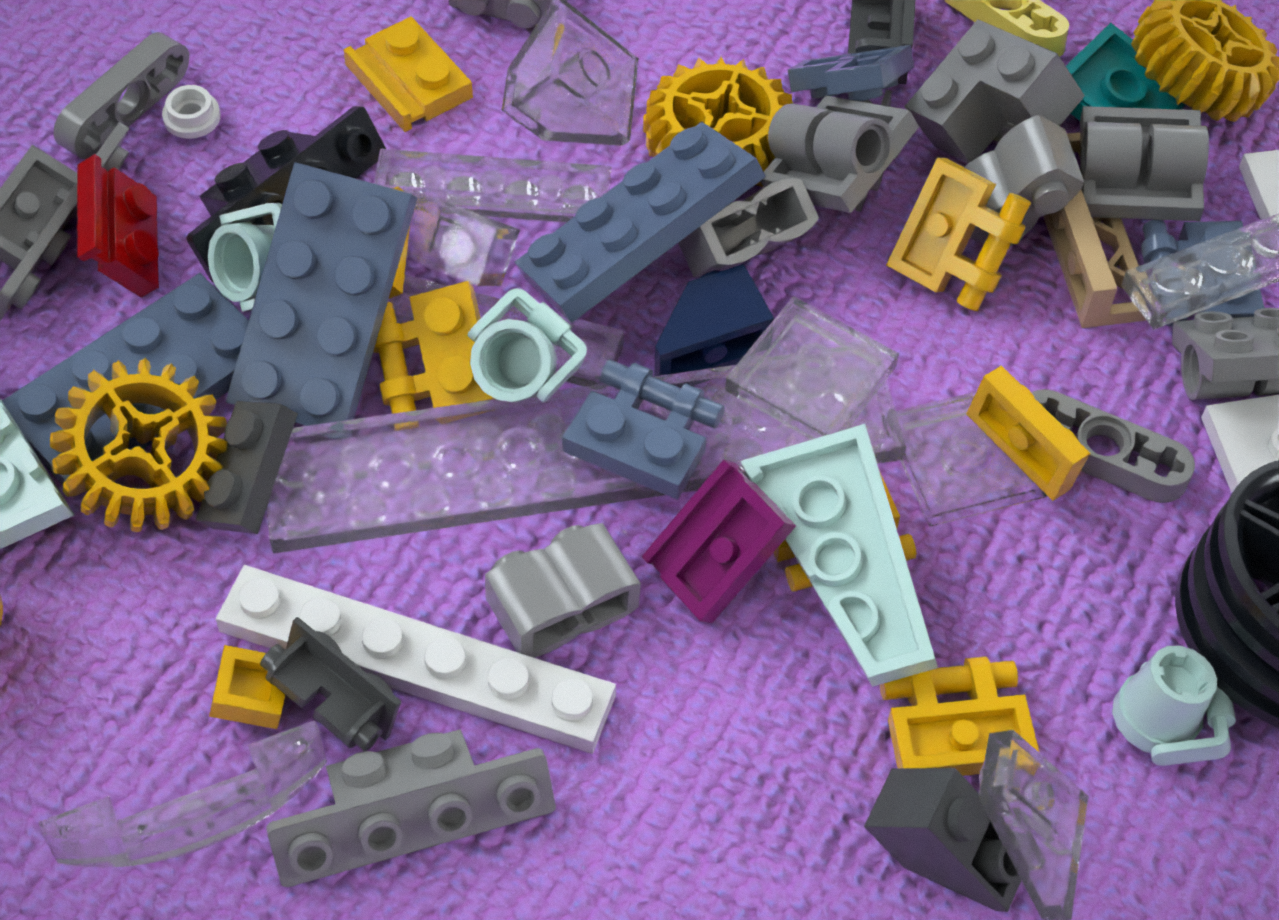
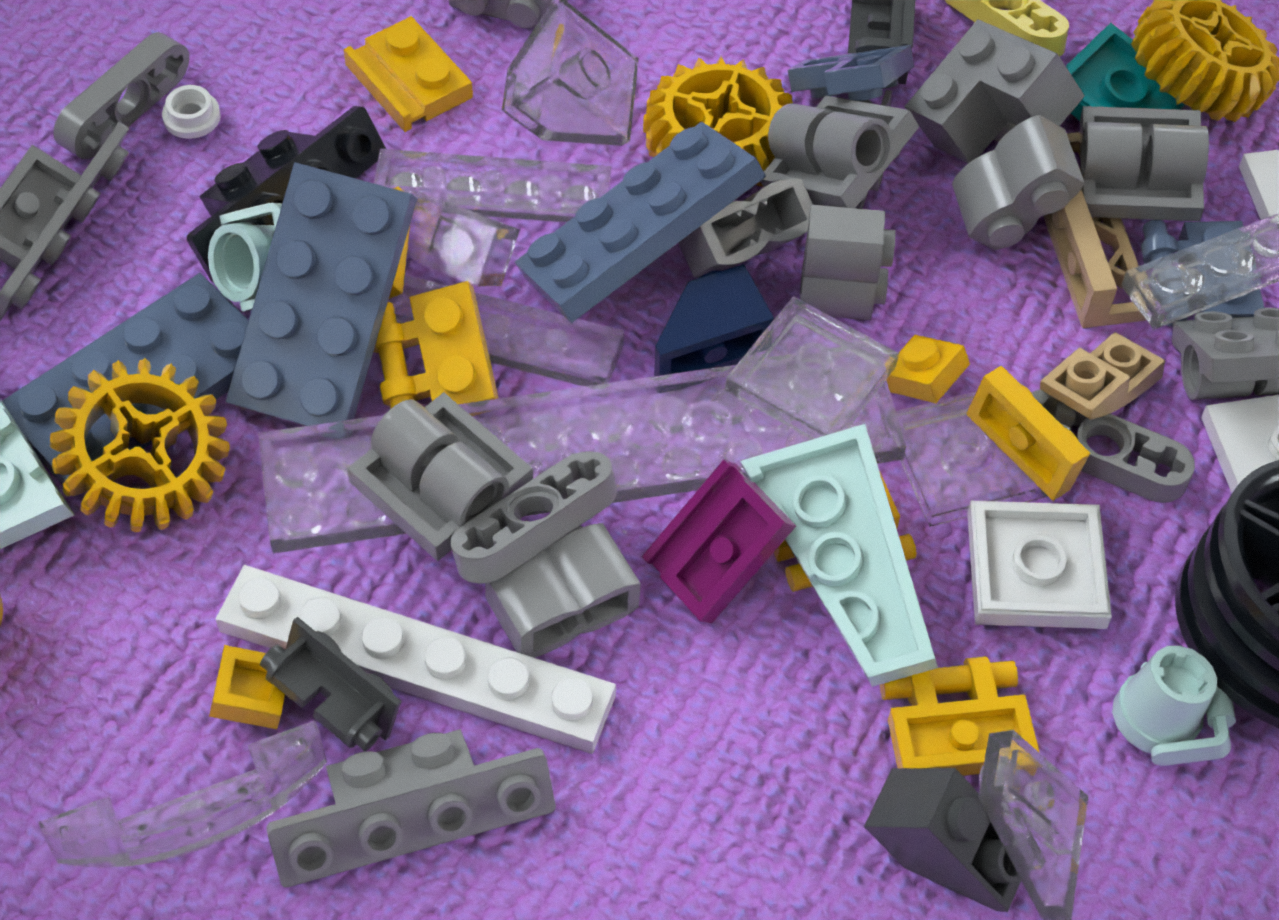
(117, 226): red plate -> none
(254, 453): dark grey plate -> none
(435, 470): none -> light grey plate
(501, 542): none -> light grey beam
(516, 357): light aqua piece -> none
(635, 442): sand blue plate -> none
(845, 261): none -> light grey brick
(927, 368): none -> yellow plate
(941, 226): yellow plate -> none
(1038, 565): none -> white plate
(1105, 377): none -> tan slope

